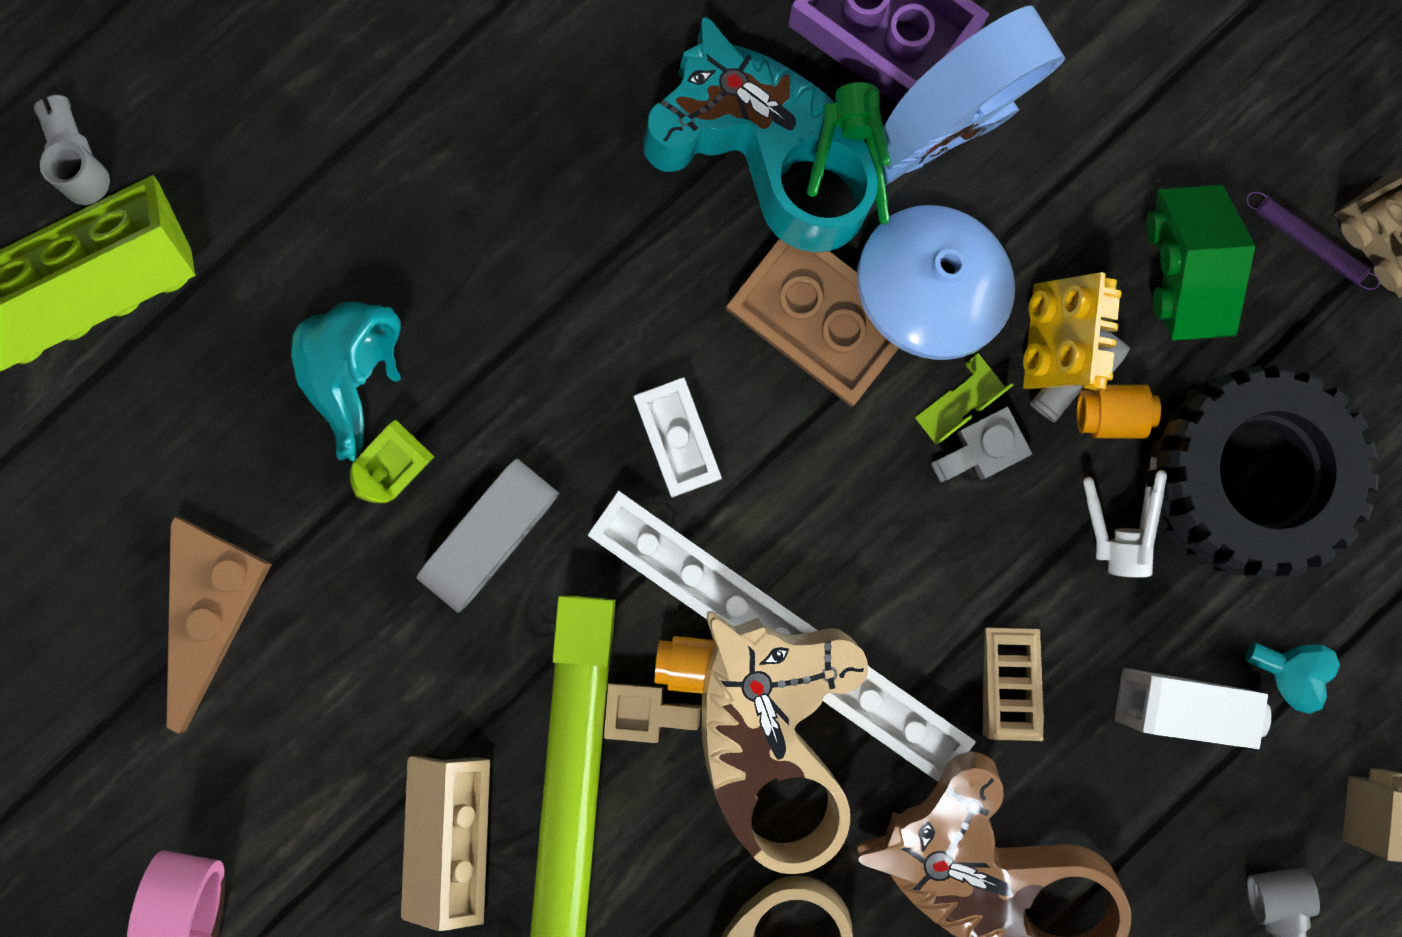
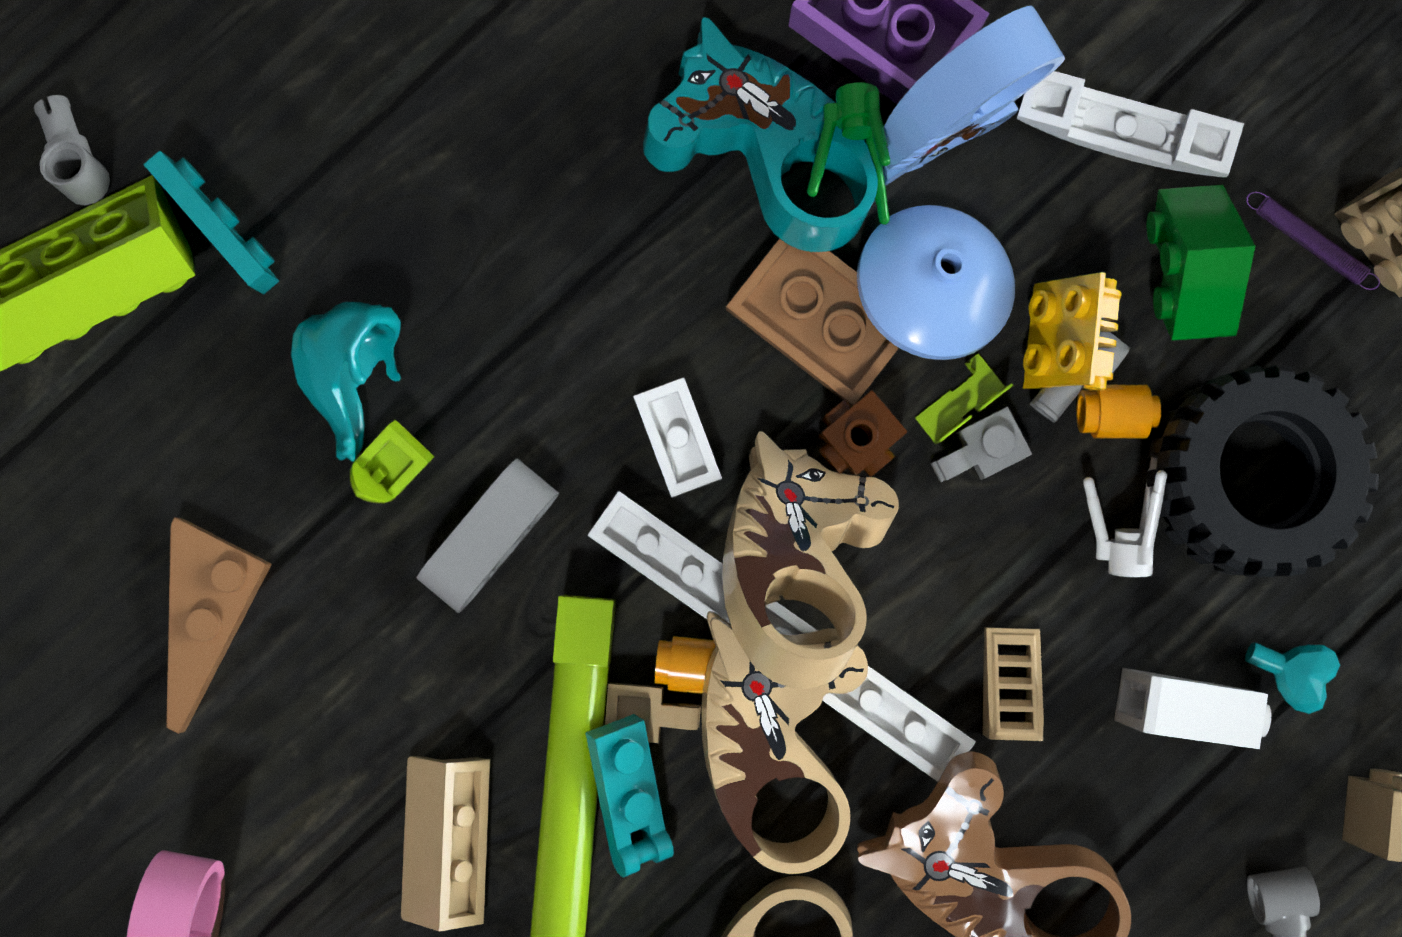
(214, 221): none -> teal plate
(628, 794): none -> teal plate
(783, 546): none -> tan animal
(877, 425): none -> reddish brown brick
(1130, 128): none -> white slope

